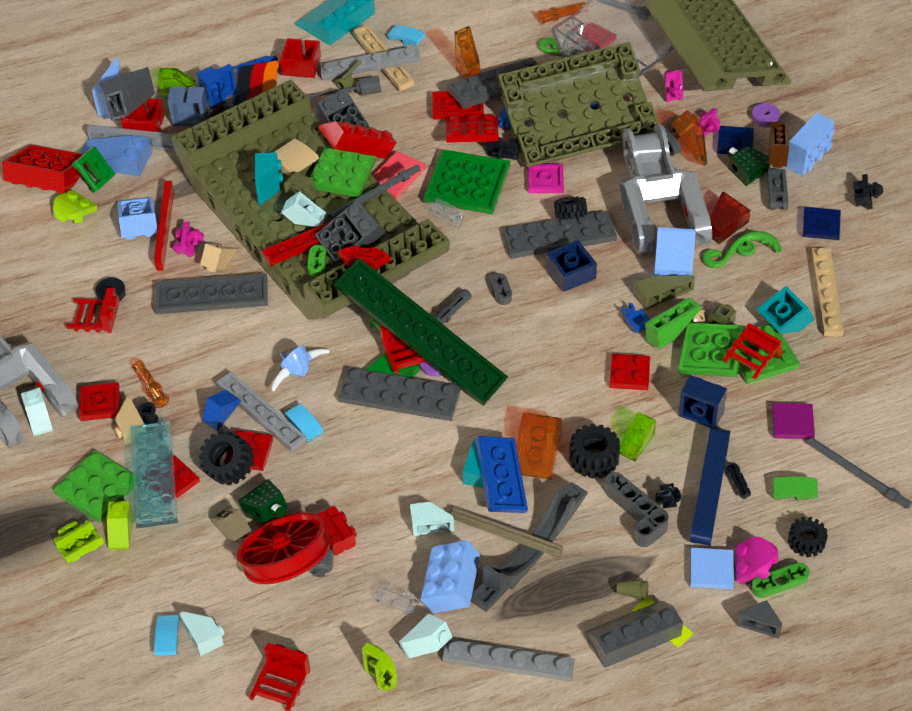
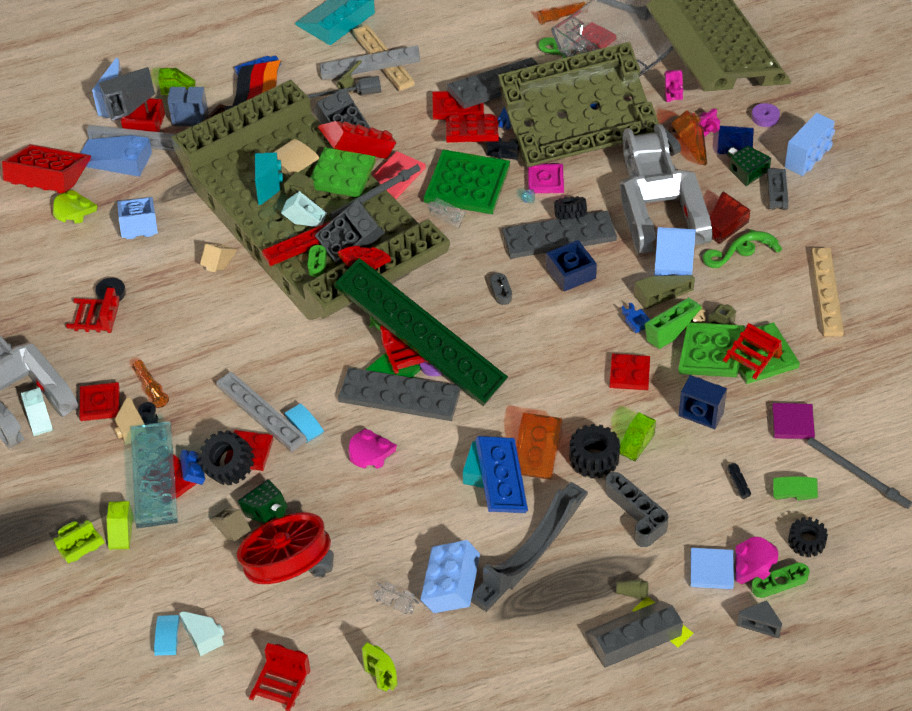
(95, 485): bright green plate -> none
(98, 167): green plate -> none
(164, 225): red tile -> none
(187, 239): dark pink hips -> none
(190, 467): none -> blue plate
(211, 293): dark grey plate -> none
(217, 84): blue brick -> none
(219, 408): blue slope -> none
(296, 63): red piece -> none
(296, 363): light blue helmet -> none
(340, 533): red brick -> none
(369, 449): none -> dark pink slope
(408, 35): medium azure slope -> none
(426, 637): light aqua slope -> none
(430, 519): light aqua slope -> none
(462, 298): dark grey pin -> none
(466, 53): clear orange slope -> none
(507, 532): dark tan axle -> none
(509, 660): light grey plate -> none
(528, 196): none -> clear light blue hinge
(668, 495): black gear -> none
(710, 486): dark blue beam -> none
(778, 144): reddish brown brick -> none
(786, 312): teal slope -> none
(821, 223): clear blue tile -> none
(869, 191): black hips -> none

